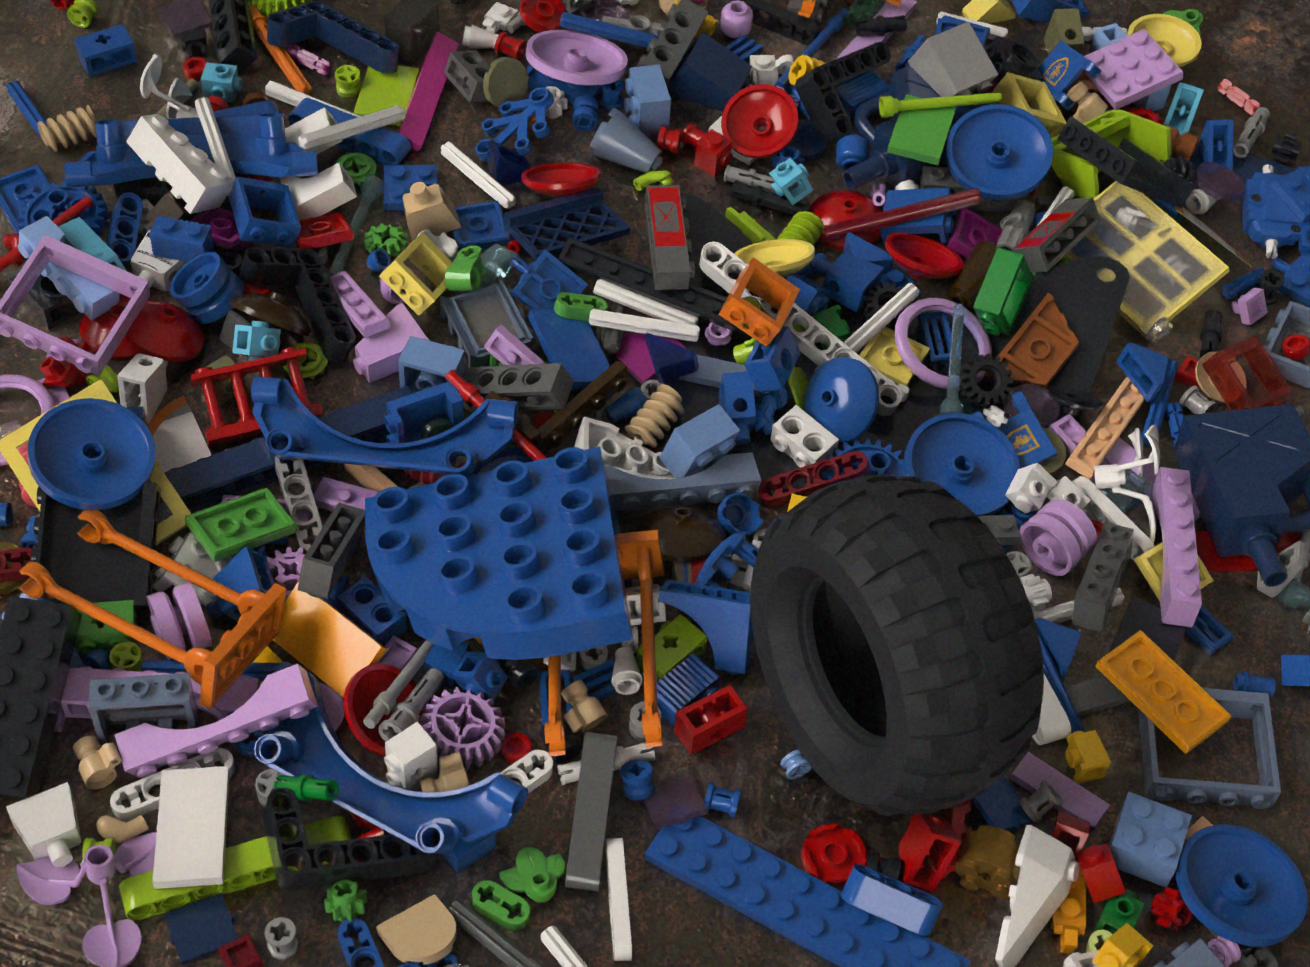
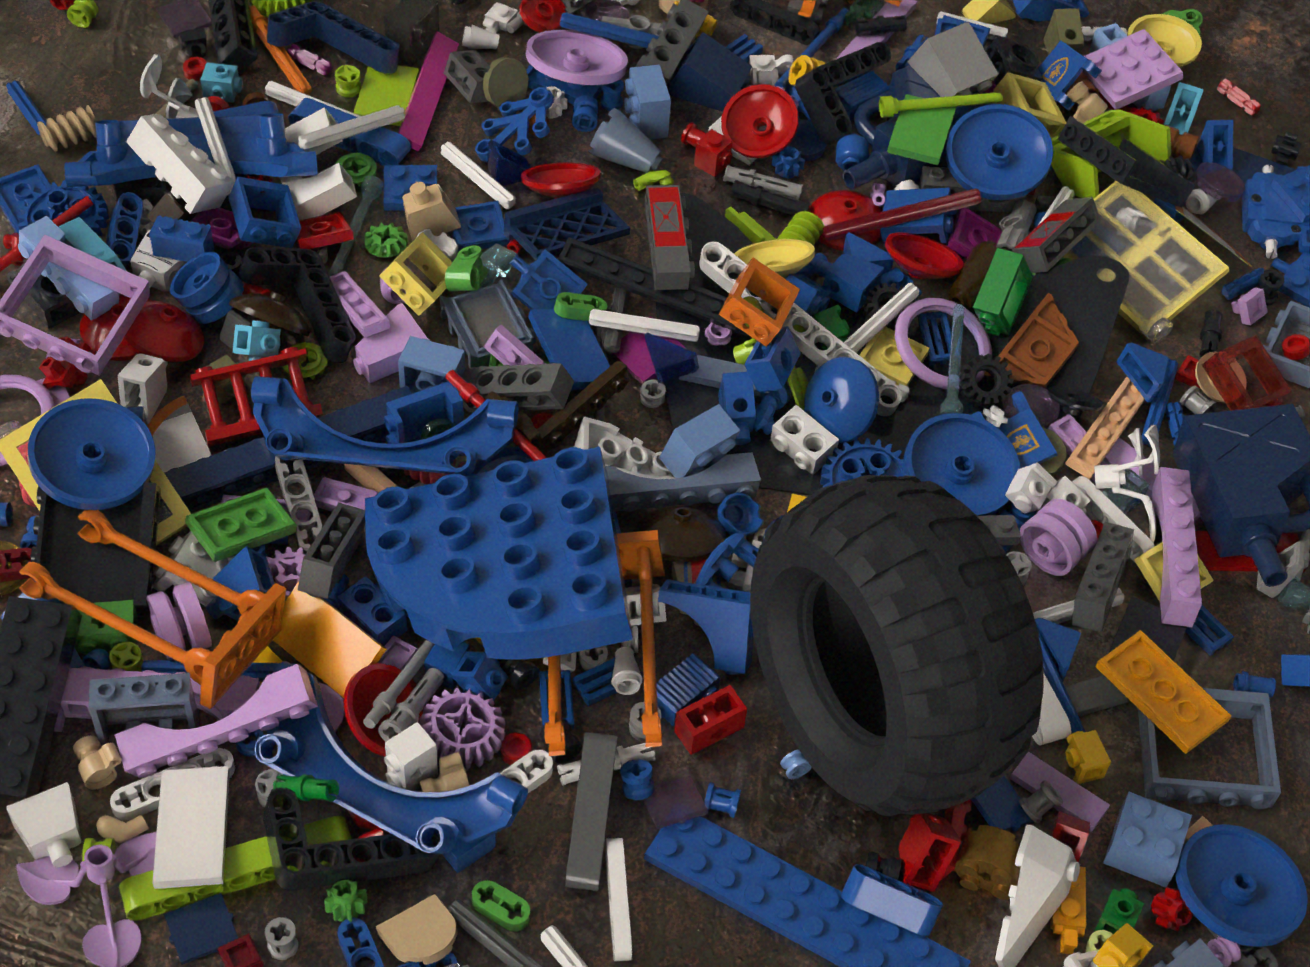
(105, 50): blue brick -> none
(108, 377): lime wheel -> none
(378, 260): blue hinge -> none
(504, 40): red bush -> none
(534, 874): bright green plate -> none
(585, 710): tan piece -> none
(626, 405): blue cone -> none
(642, 303): white axle -> none
(655, 416): tan piece -> none
(669, 139): red wheel -> none
(674, 644): lime brick -> none
(736, 19): lavender head -> none
(791, 181): medium azure brick -> none
(813, 475): dark red beam -> none
(832, 853): red tile -> none
(1037, 591): white gear -> none
(1100, 872): red brick -> none
(1257, 125): light grey pin -> none

